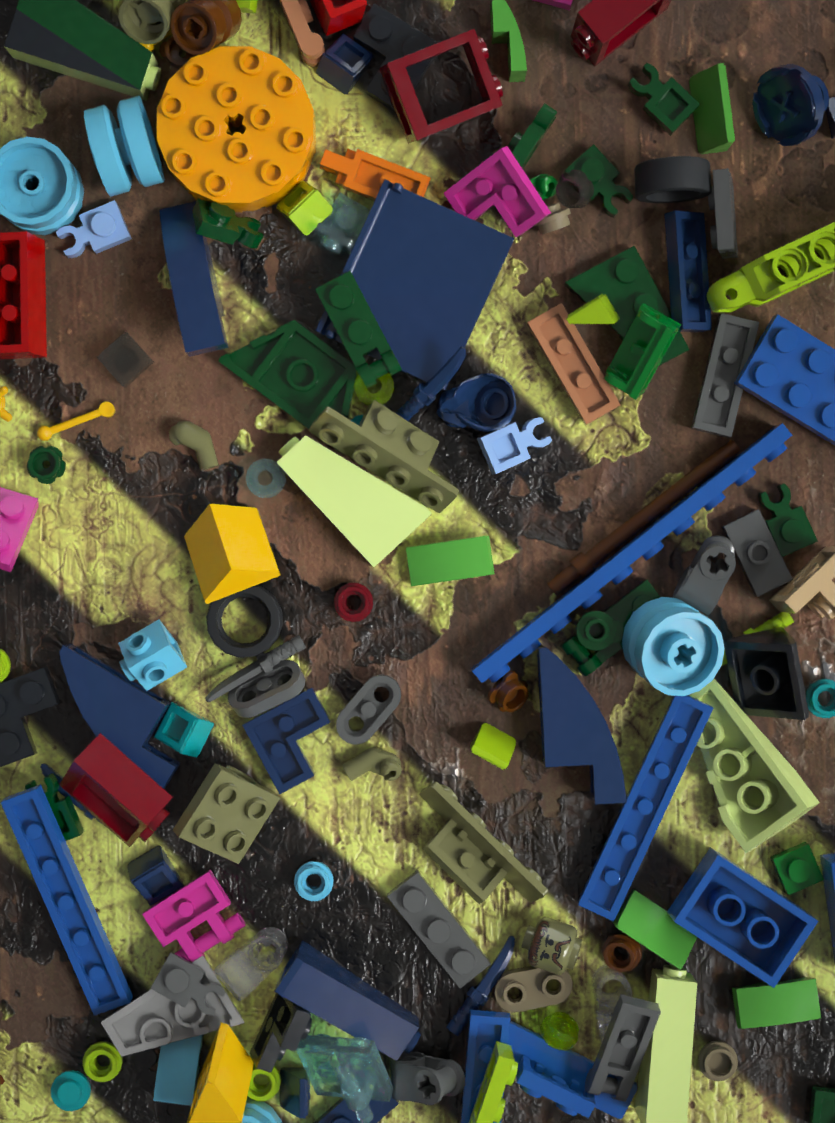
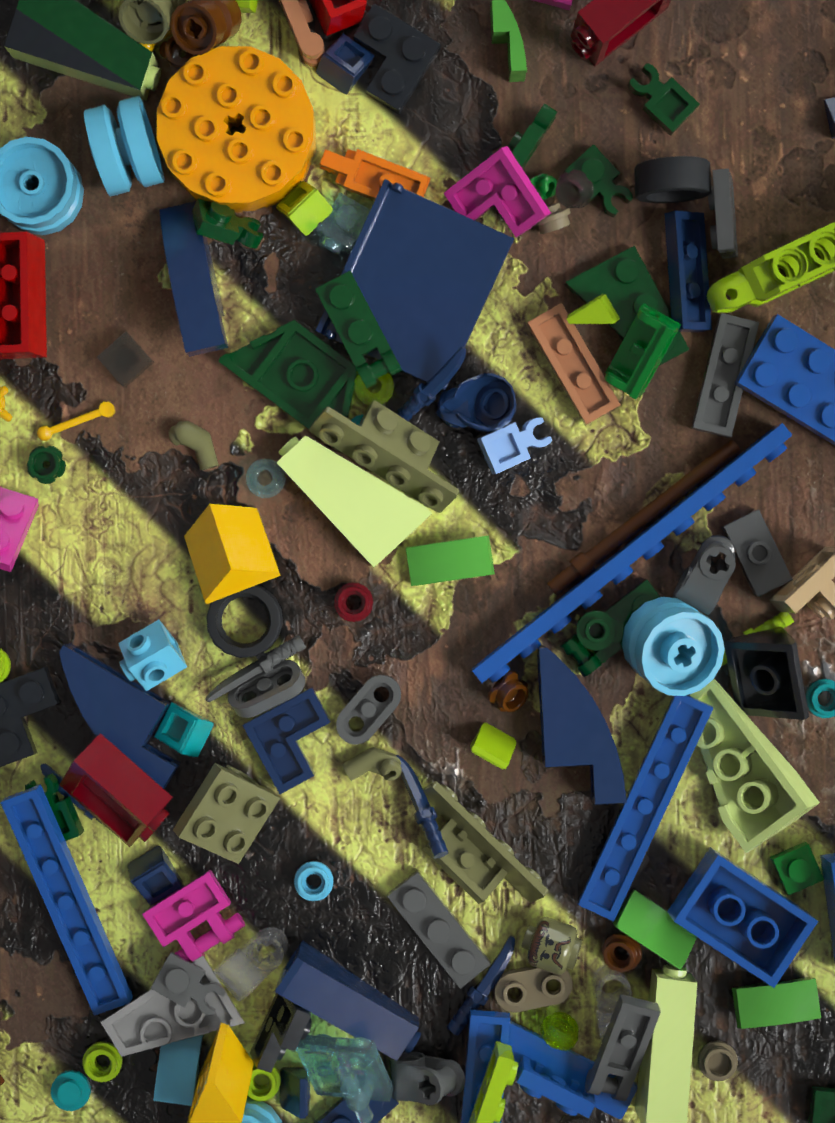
(101, 228): light blue plate -> none
(405, 98): dark red window -> none
(424, 813): none -> dark blue piece
(714, 114): bright green slope -> none
(788, 526): dark green plate -> none
(790, 104): dark blue tile -> none

